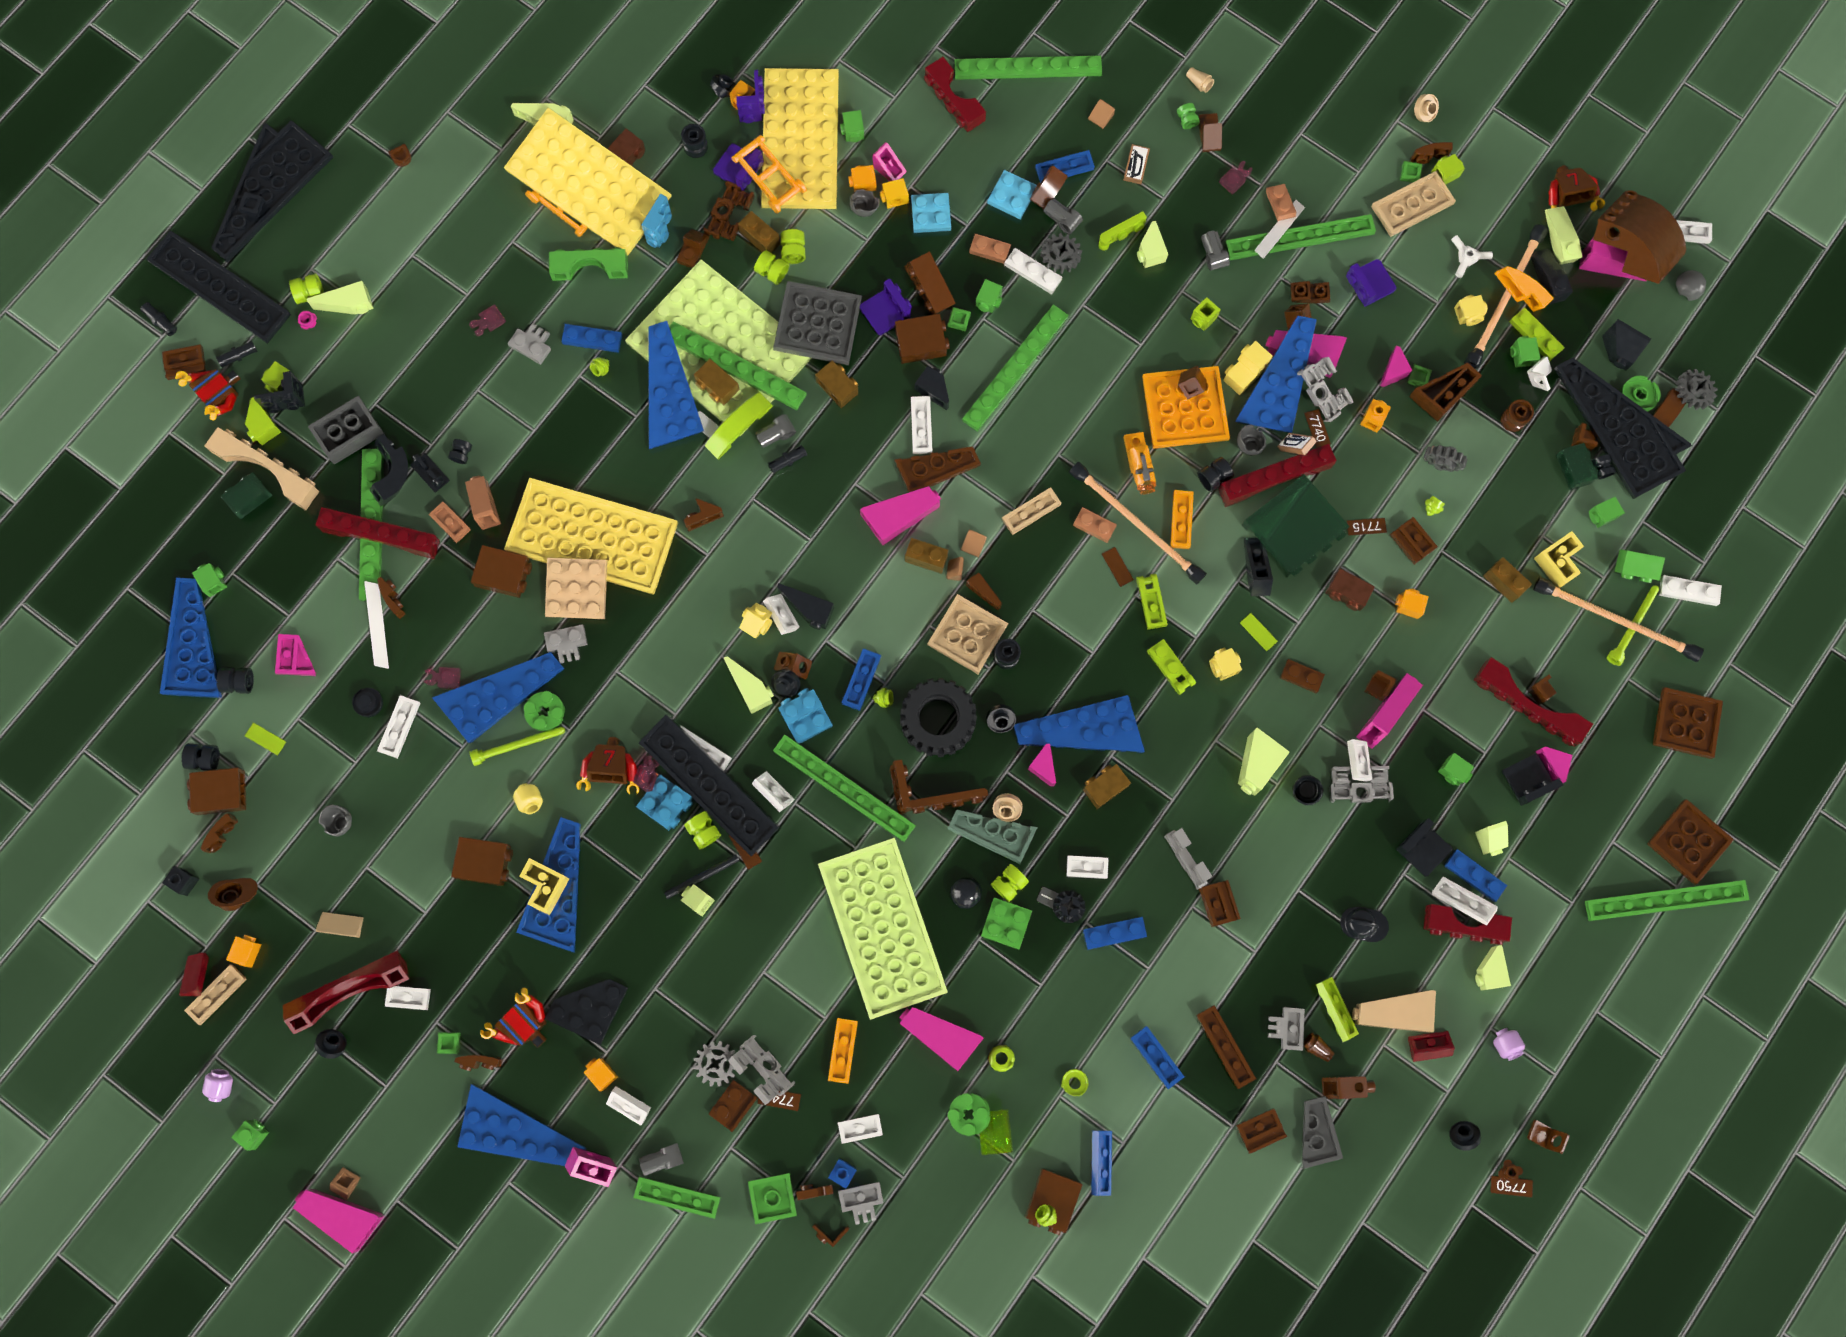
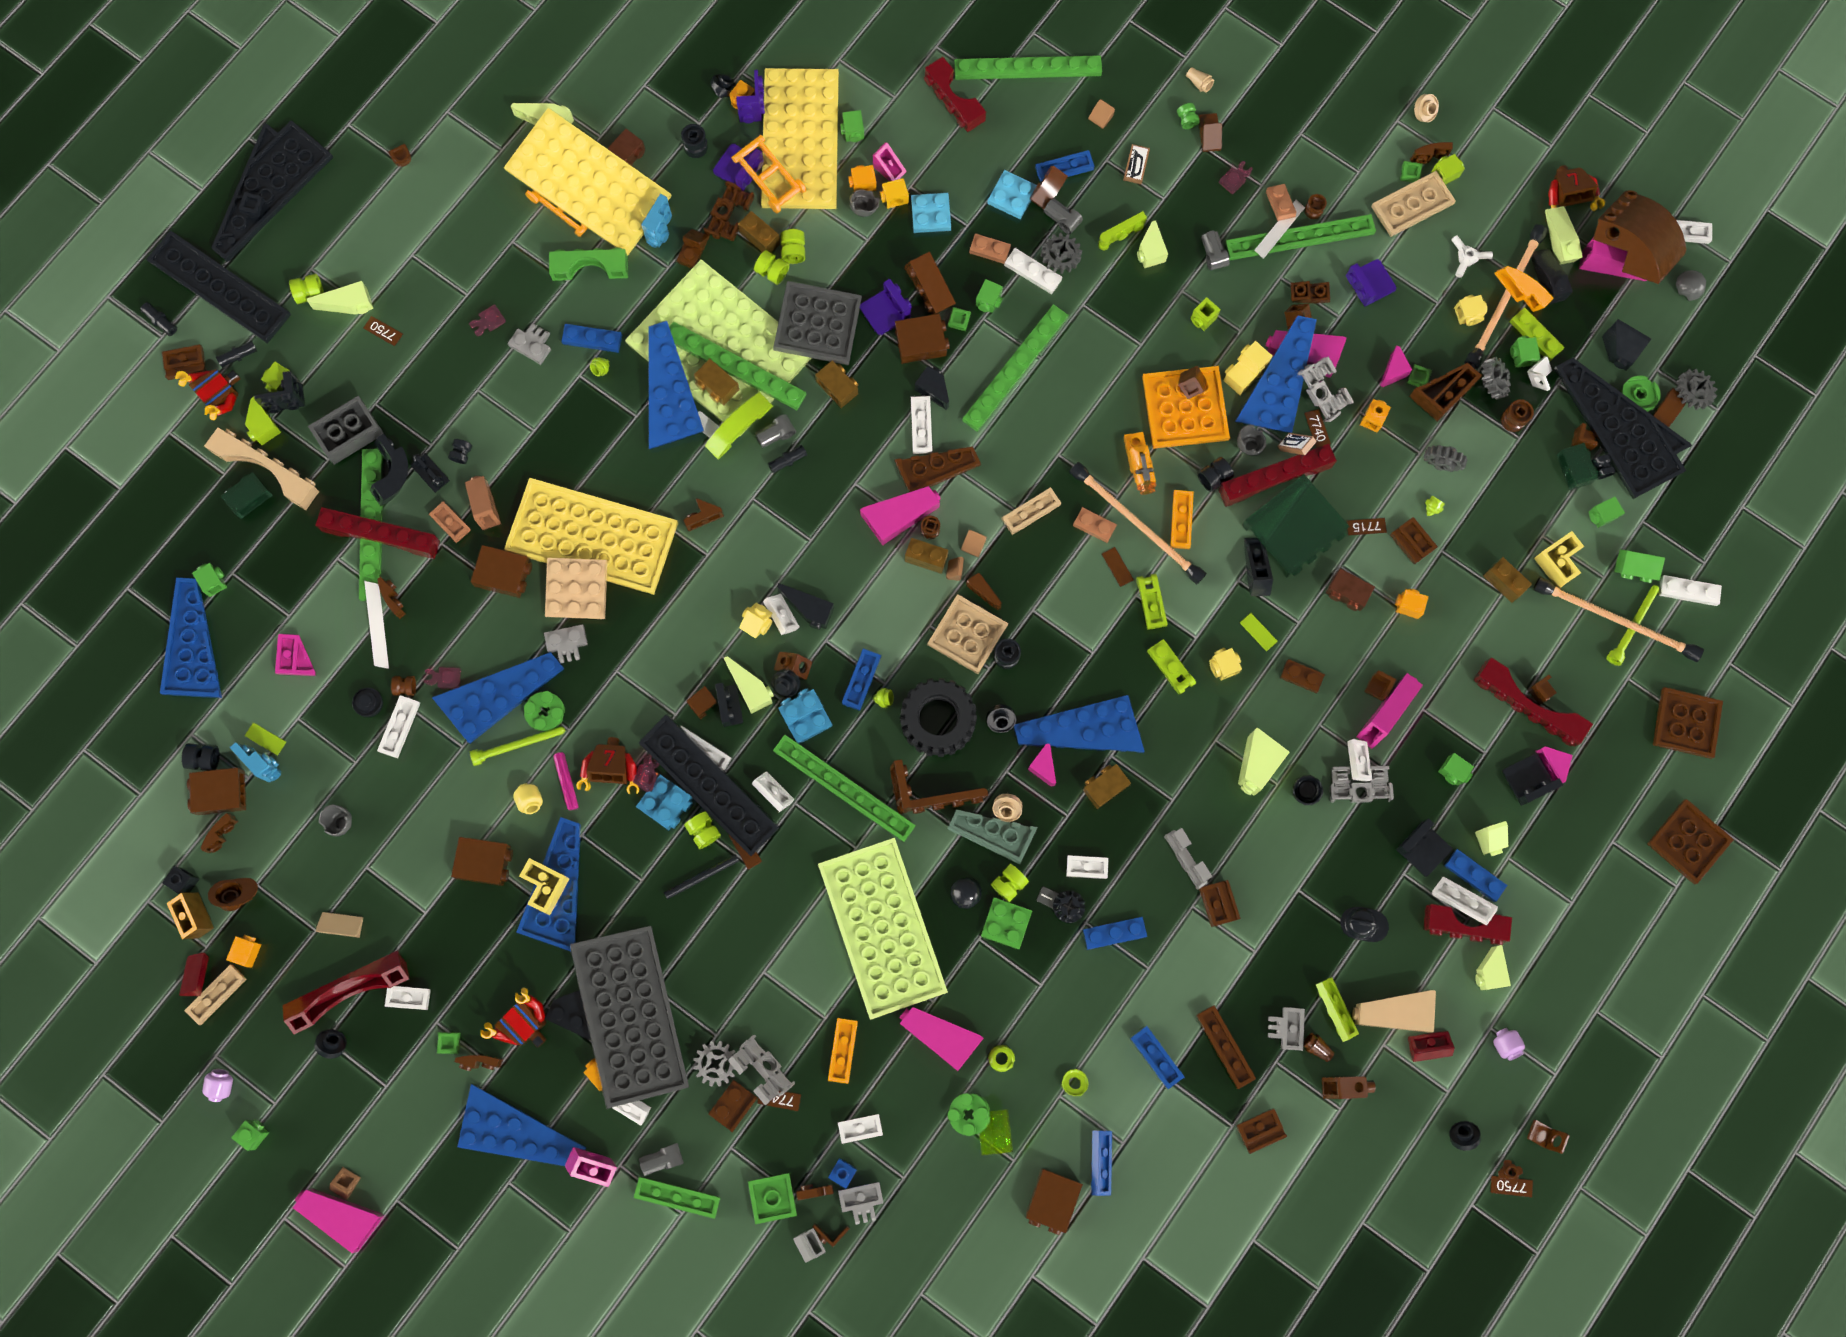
(190, 915): none -> pearl gold brick
(235, 680): black wheel -> none
(259, 764): none -> dark azure plate
(303, 316): dark pink plate -> none
(383, 331): none -> reddish brown sticker
(403, 685): none -> reddish brown wheel
(565, 781): none -> dark pink axle
(629, 1017): none -> dark grey plate
(697, 899): yellowish green slope -> none
(701, 702): none -> reddish brown panel
(729, 704): none -> black bracket
(809, 1245): none -> light grey piece
(930, 531): none -> reddish brown wheel
(1046, 1215): lime plate -> none
(1315, 206): none -> reddish brown wheel
(1319, 1134): dark grey wing -> none
(1496, 378): none -> dark grey gear
(1666, 900): bright green plate -> none

